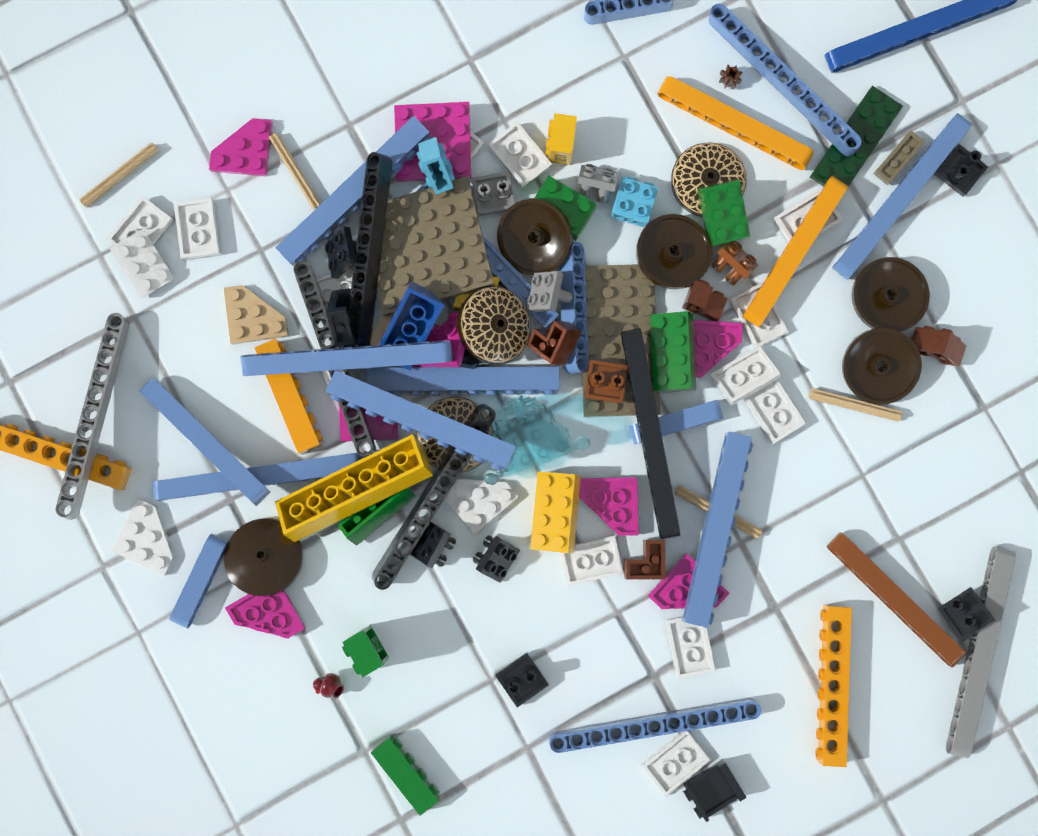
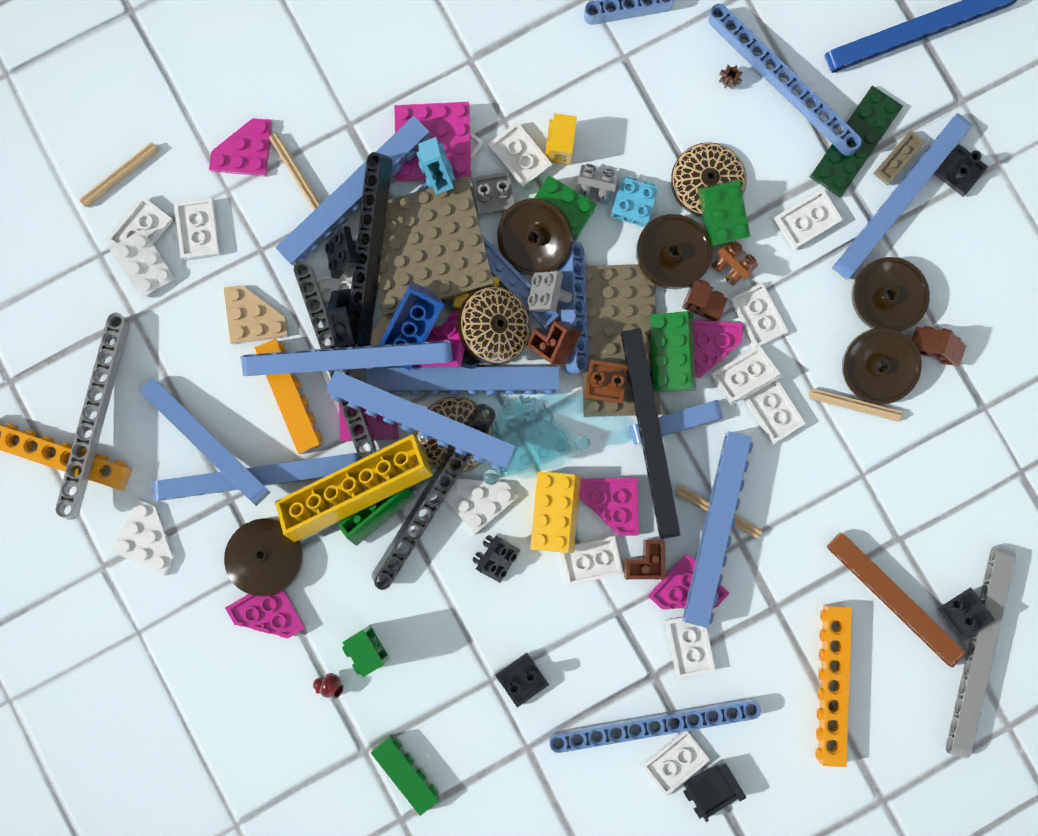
(199, 581): medium blue beam -> none
(431, 544): black plate -> none
(735, 123): light orange beam -> none
(795, 251): light orange beam -> none

